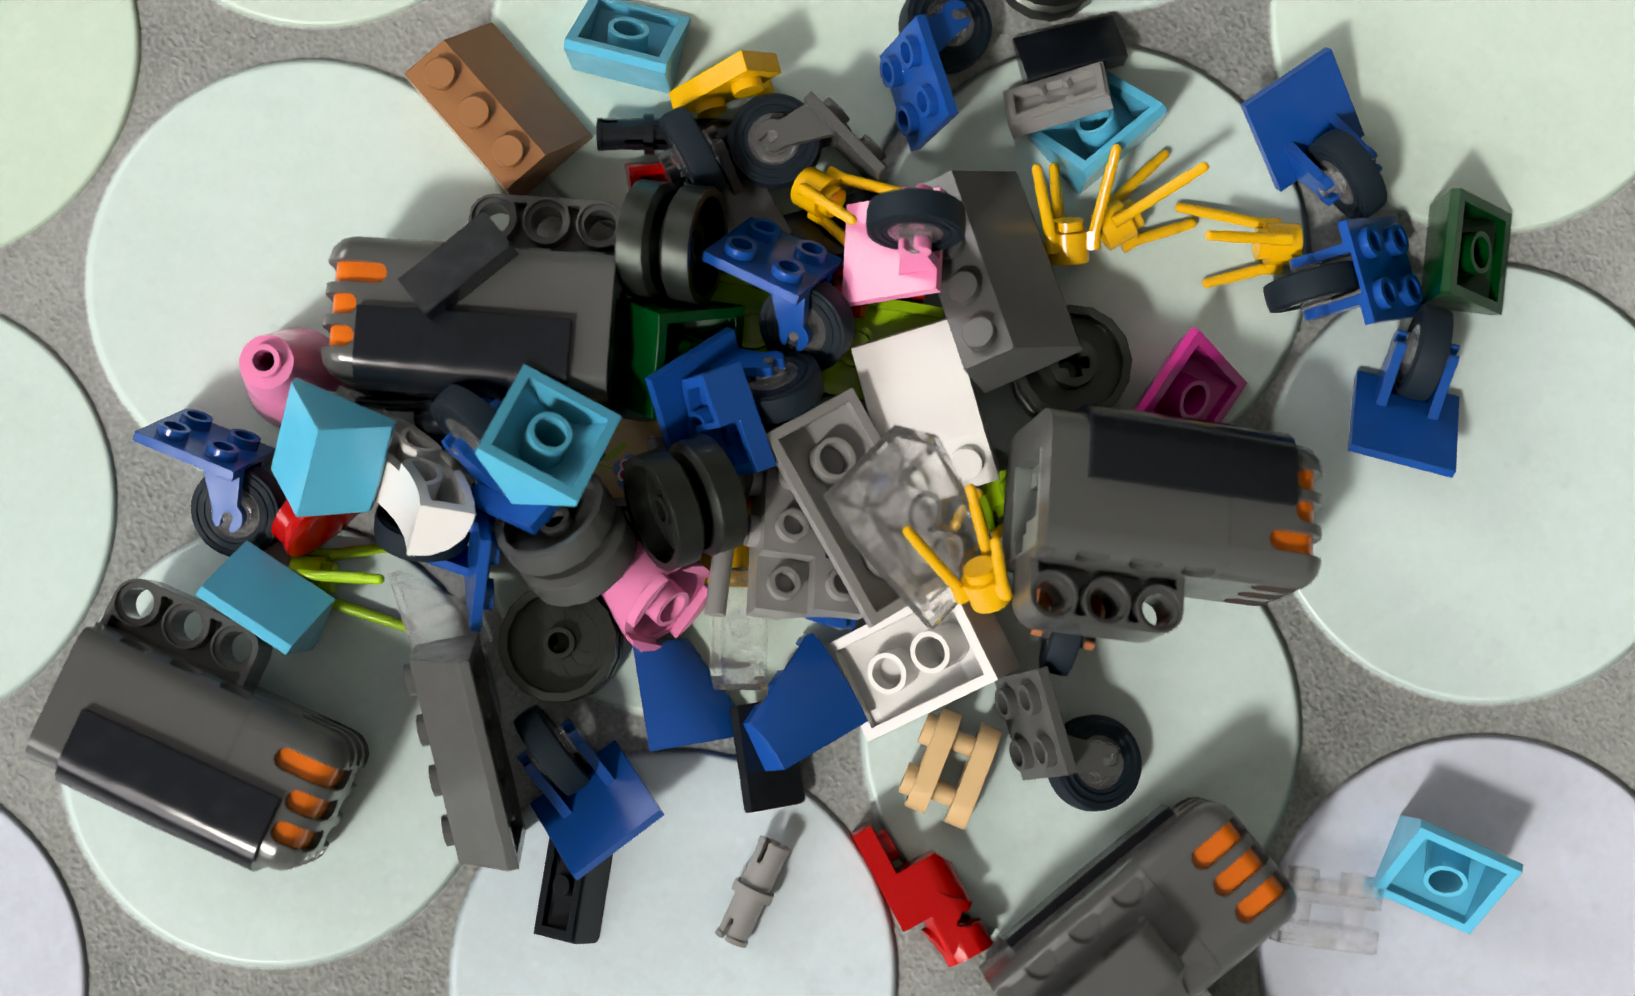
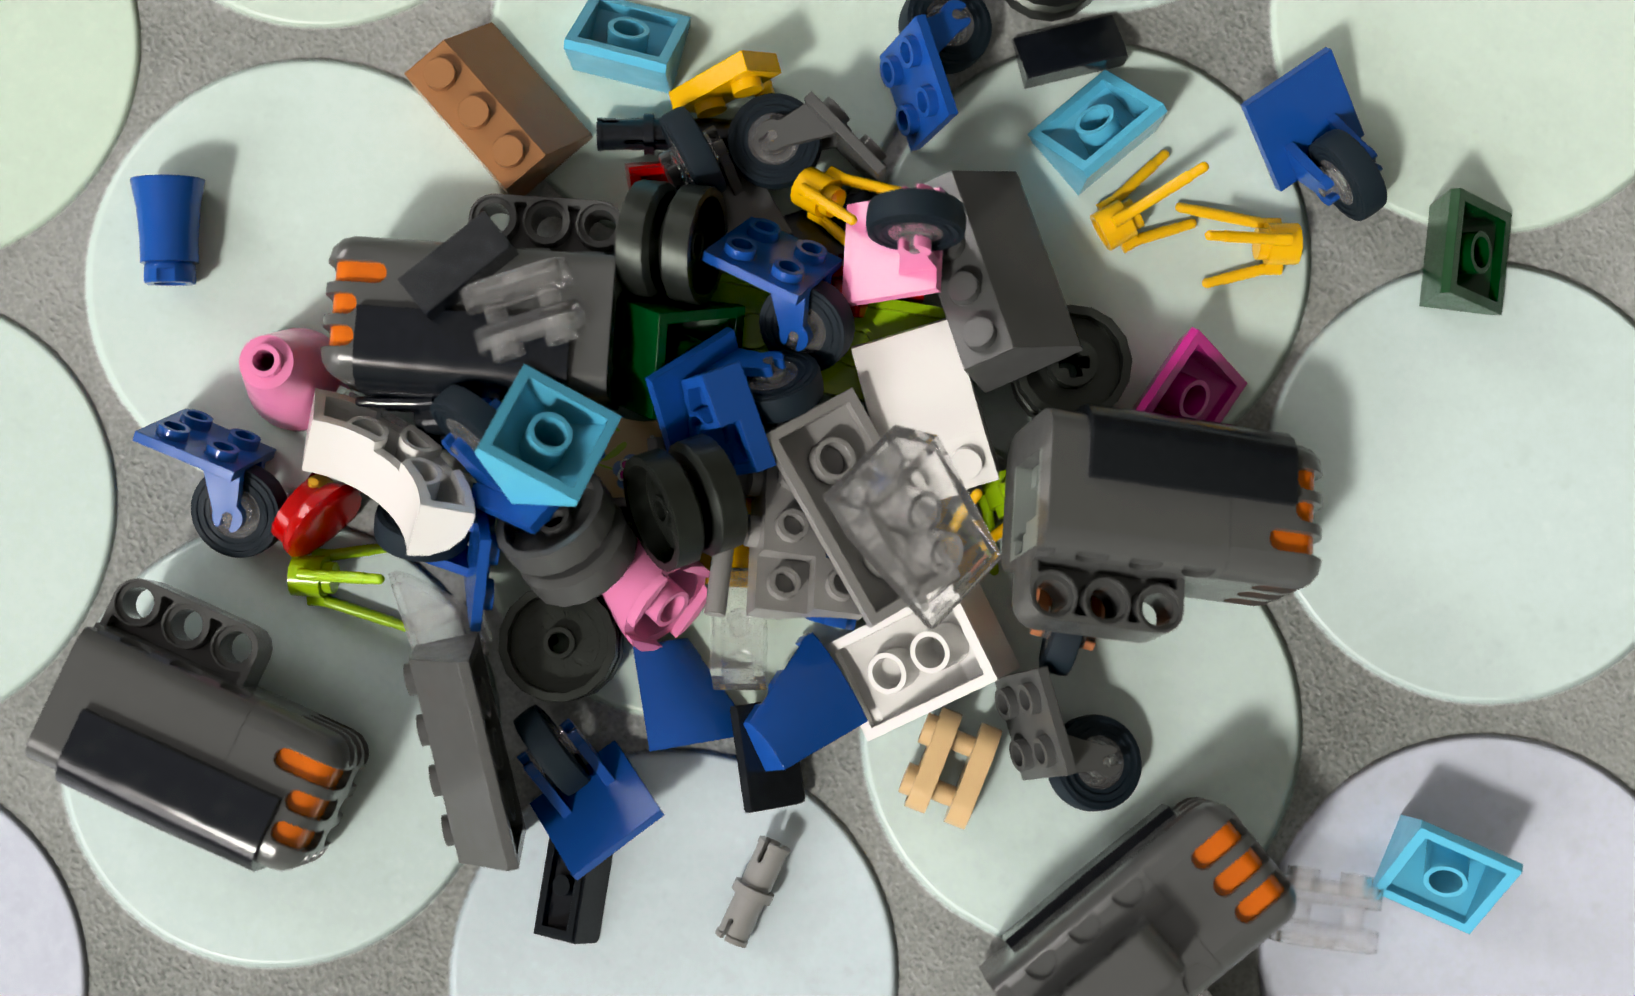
(168, 227): none -> blue plant
(268, 599): medium azure slope -> none
(330, 452): medium azure slope -> none
(504, 334): none -> clear brick
(925, 892): red plate -> none
(984, 576): yellow plant -> none
(1058, 99): light grey plate -> none
(1066, 237): yellow plant -> none
(1376, 267): blue plate -> none
(1415, 416): blue plate -> none

